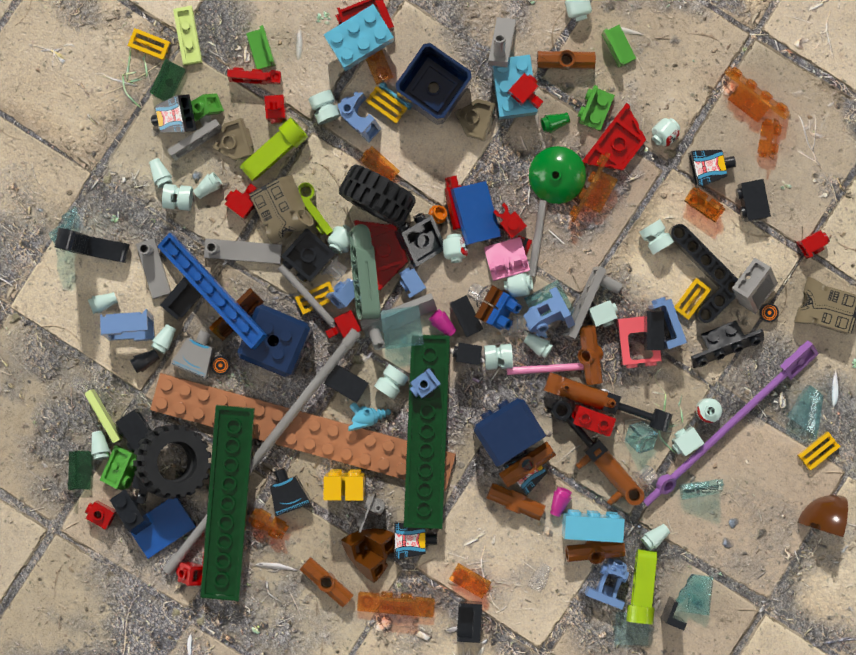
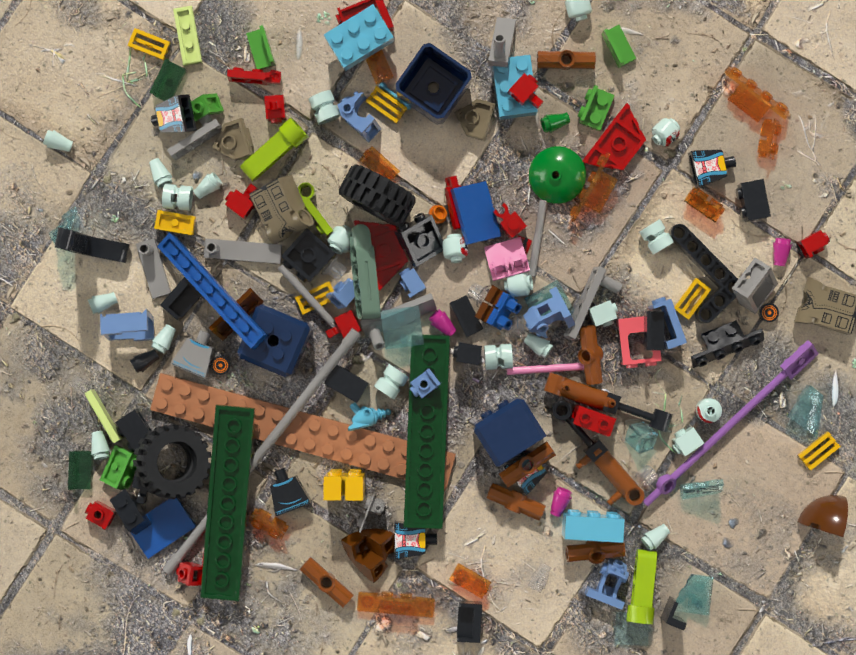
(57, 141): none -> light aqua cone
(175, 222): none -> yellow plate
(781, 251): none -> dark pink cone

